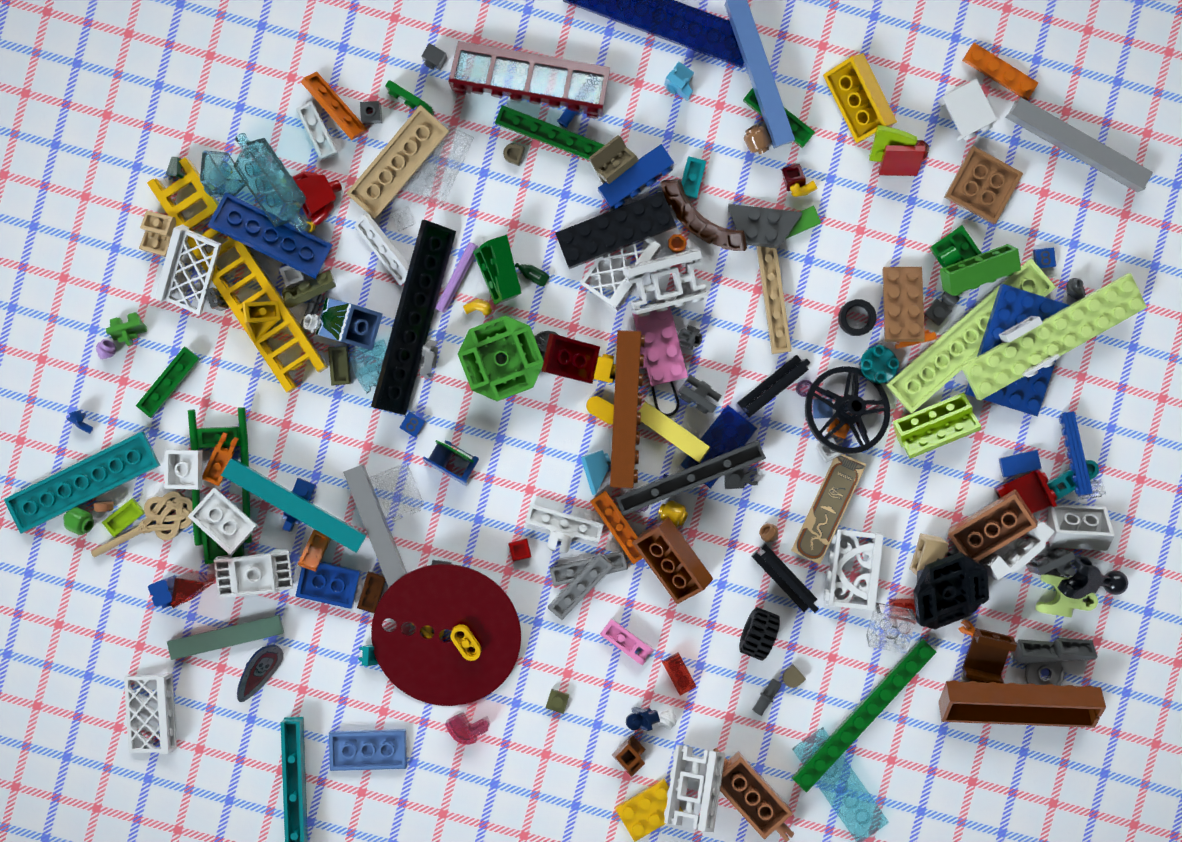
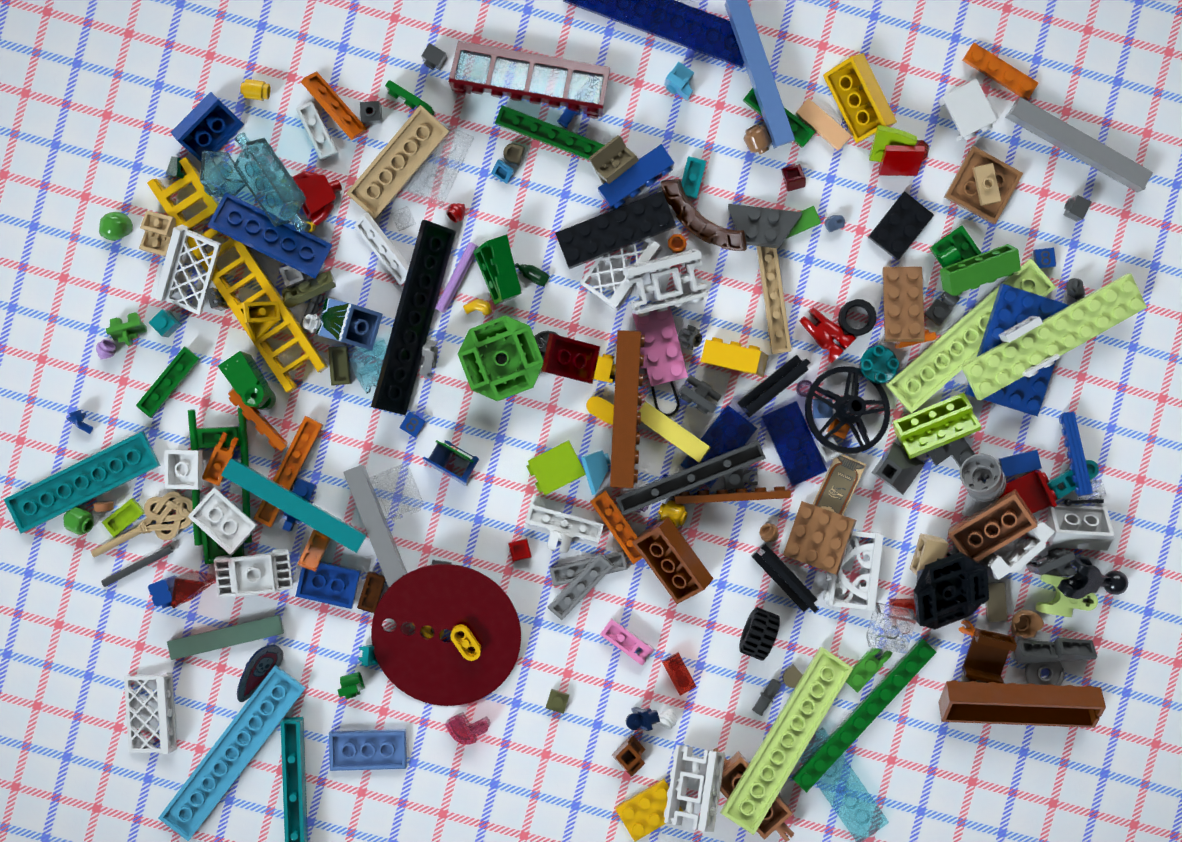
(115, 226): none -> bright green hair
(136, 566): none -> dark grey bar
(165, 323): none -> teal brick
(207, 127): none -> blue slope
(232, 753): none -> medium azure plate
(248, 381): none -> green piece
(255, 89): none -> yellow brick
(261, 422): none -> orange plate
(291, 466): none -> orange plate
(351, 685): none -> green plate
(456, 212): none -> red plate
(503, 171): none -> dark azure slope
(555, 468): none -> lime panel
(734, 356): none -> yellow wedge
(740, 495): none -> dark orange plate
(786, 740): none -> yellowish green plate
(794, 443): none -> clear blue plate
(804, 190): yellow arm -> none
(819, 537): none -> medium nougat plate
(823, 124): none -> light nougat tile
(825, 332): none -> red piece
(834, 222): none -> sand blue piece
(866, 668): none -> bright green hinge
(897, 468): none -> dark grey slope
(900, 225): none -> black plate
(957, 449): none -> dark grey plate
(976, 470): none -> light grey wheel
(986, 184): none -> tan plate
(996, 605): none -> dark tan tile
(1026, 623): none -> medium nougat hair
(1068, 502): none -> black hinge
(1076, 208): none -> dark grey plate

